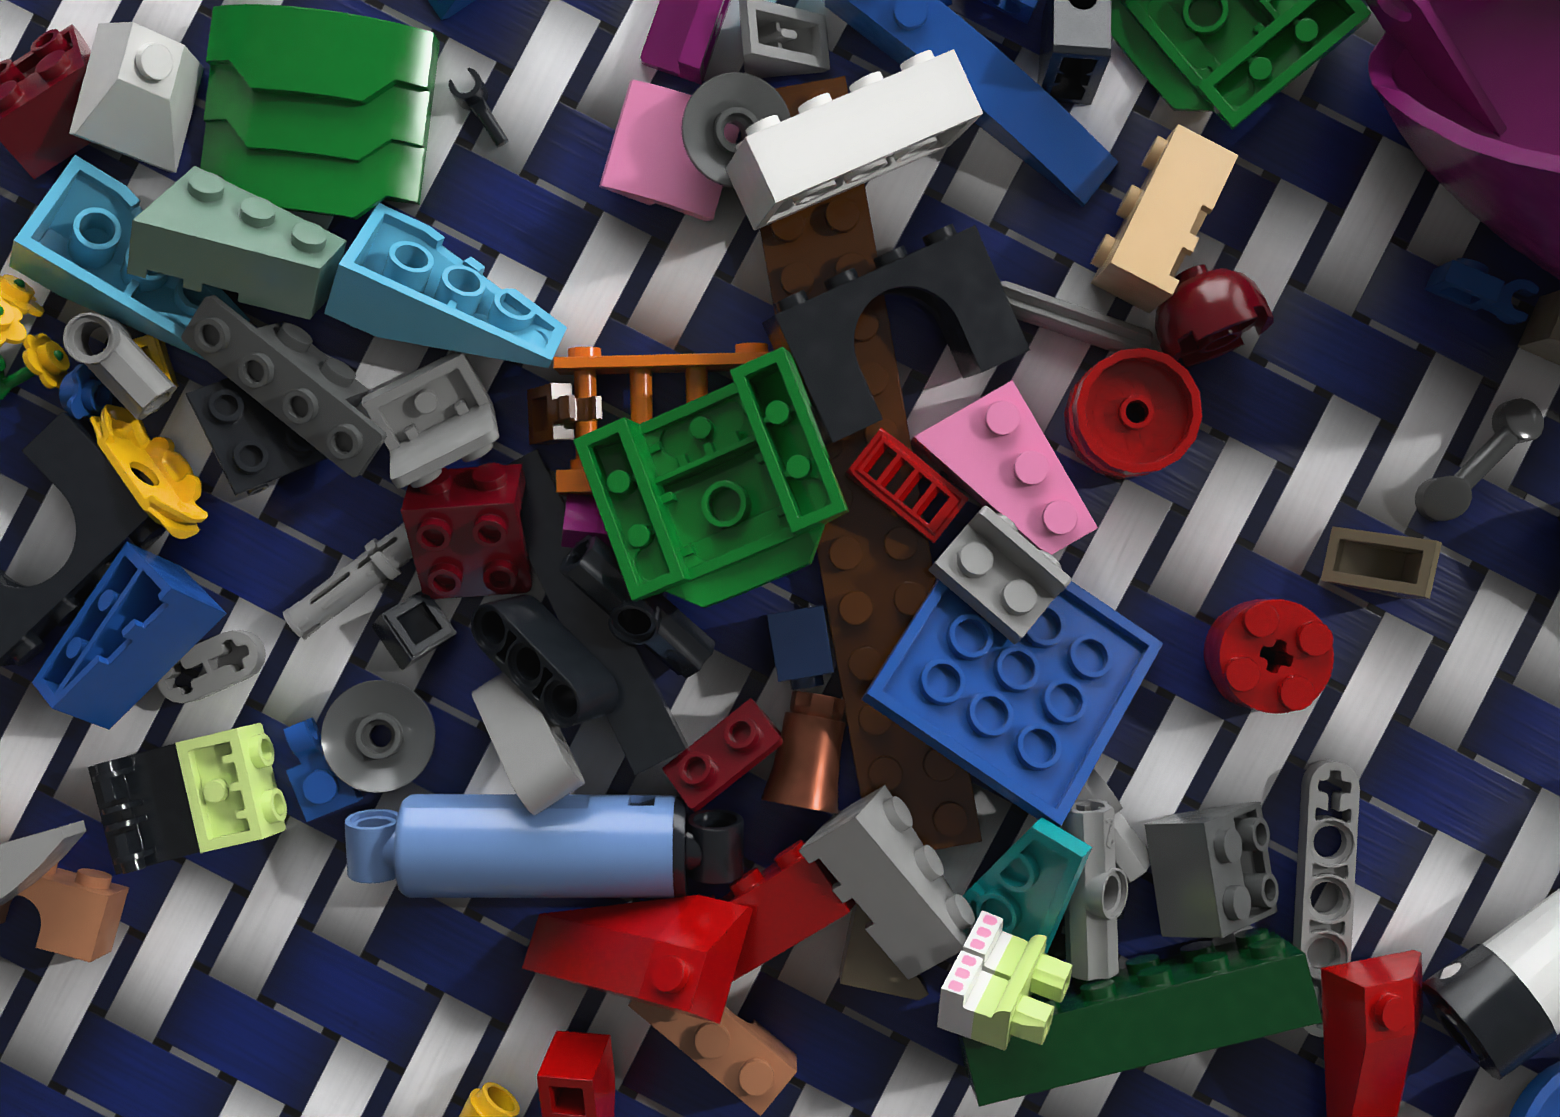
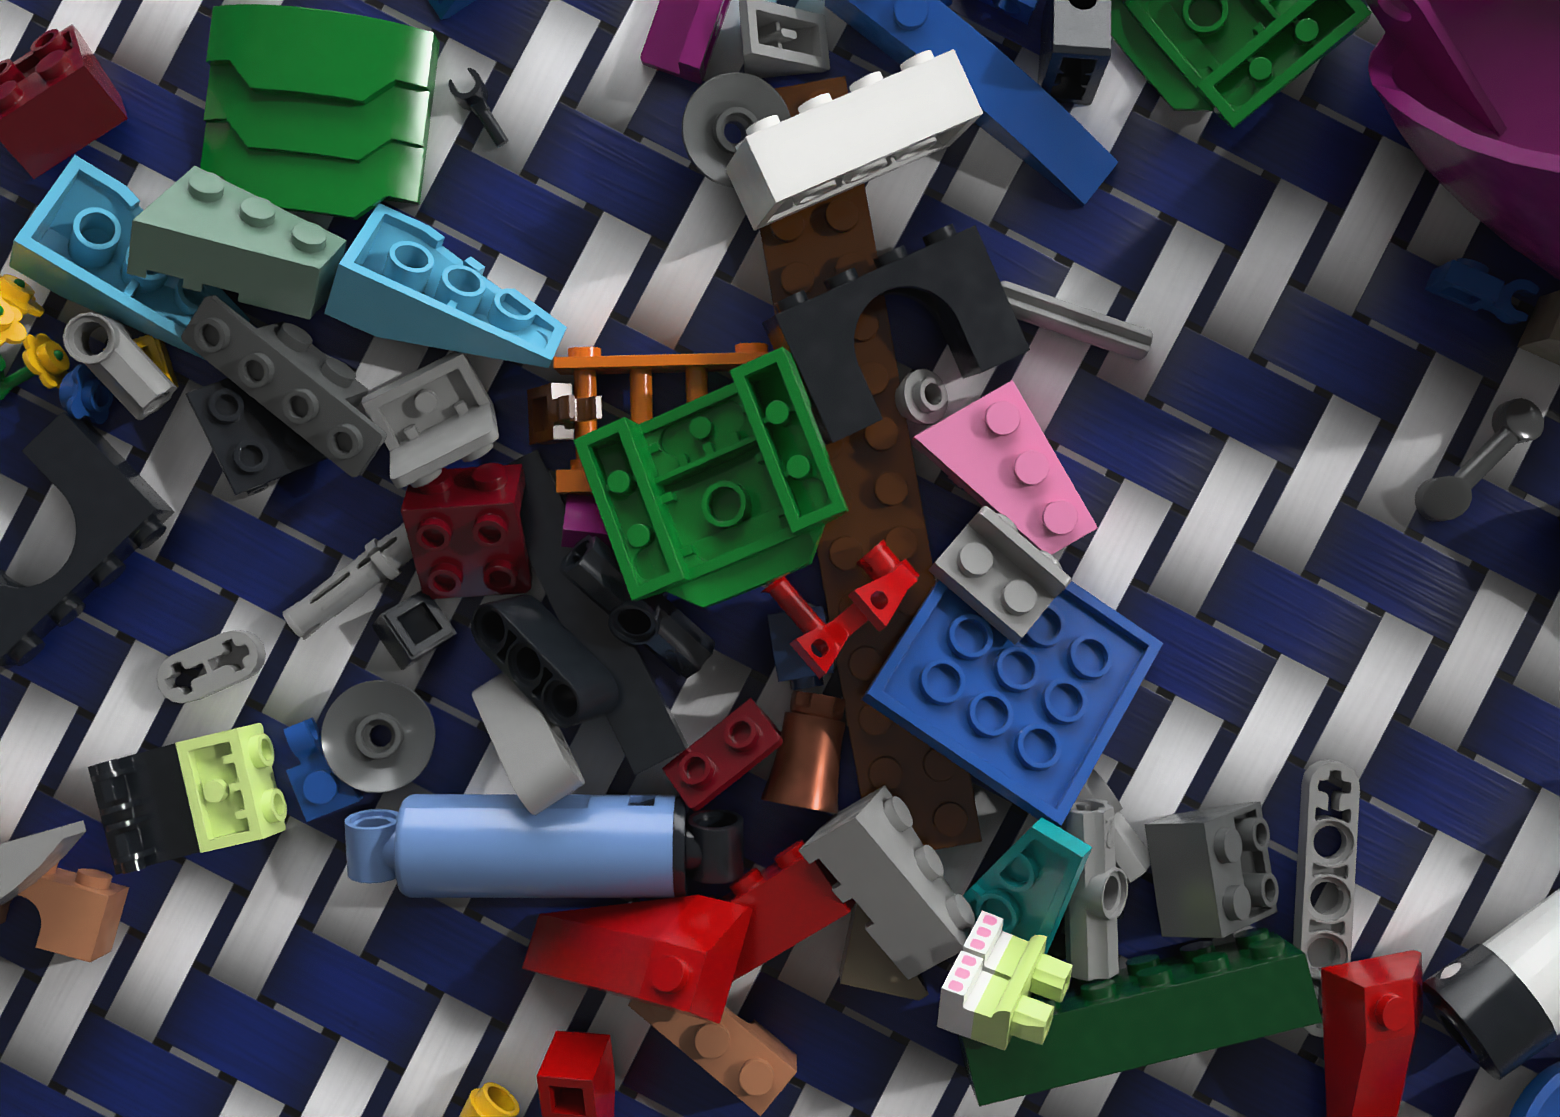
(126, 637): blue wedge -> none
(138, 94): white slope -> none
(175, 486): yellow piece -> none
(650, 157): bright pink slope -> none
(871, 602): none -> red piece
(902, 455): red slope -> none
(922, 397): none -> light grey plate
(1157, 390): red wheel -> none
(1162, 218): tan wedge -> none
(1210, 314): dark red cylinder -> none
(1301, 655): red brick -> none
(1381, 563): dark tan slope -> none

